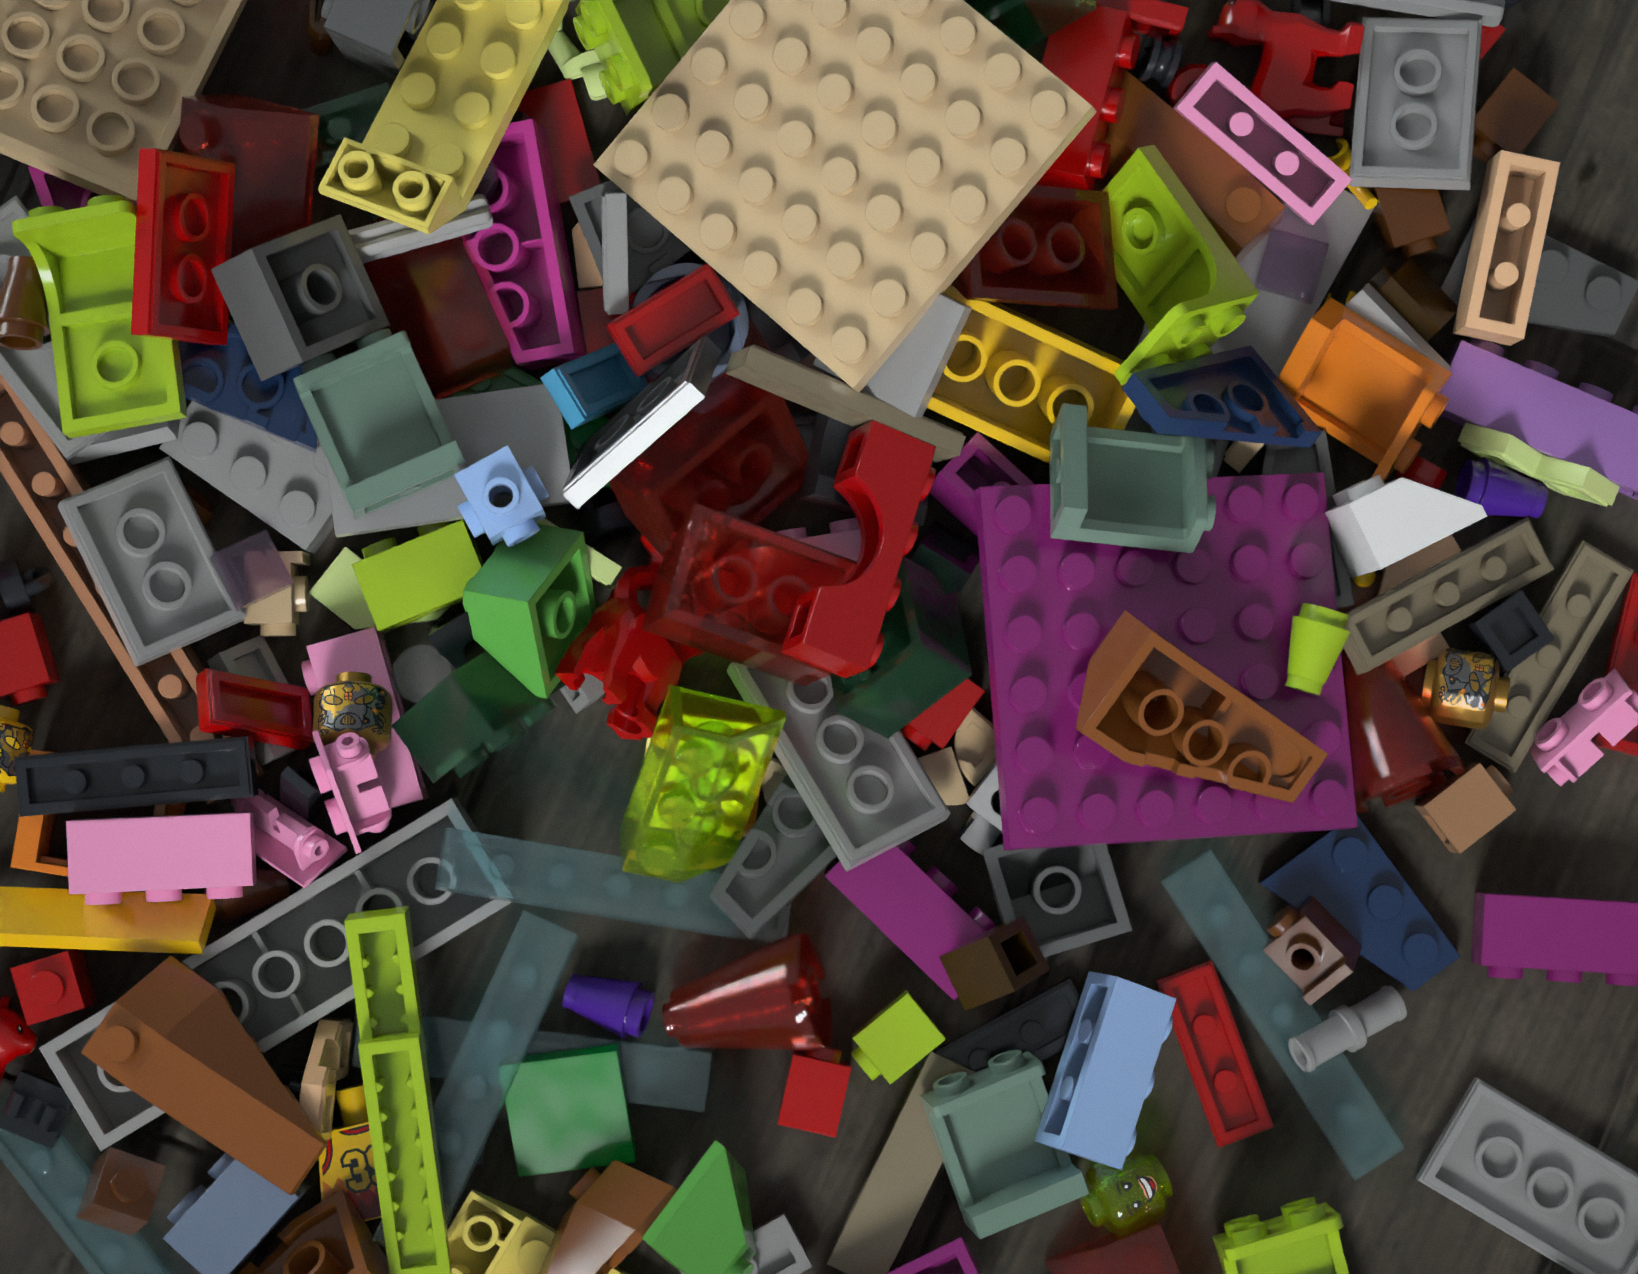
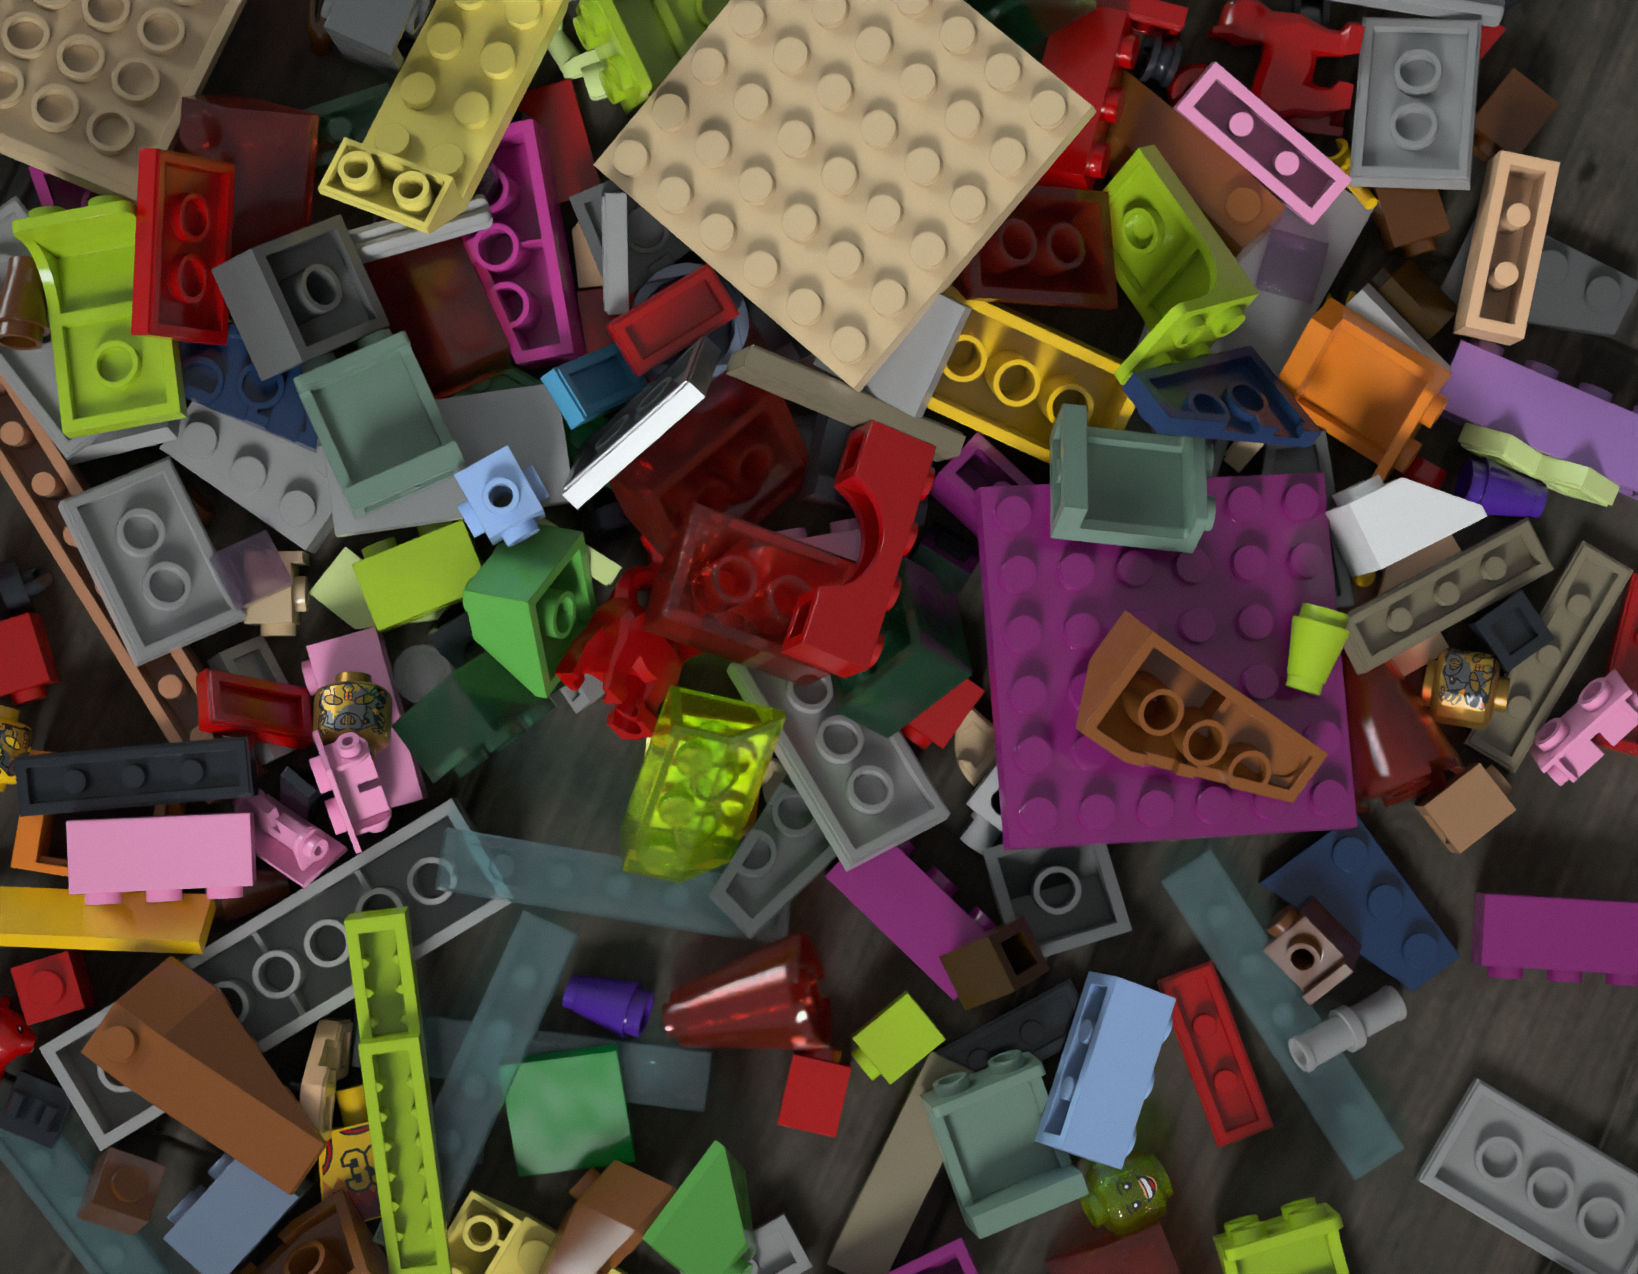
(945, 776): tan tile -> none

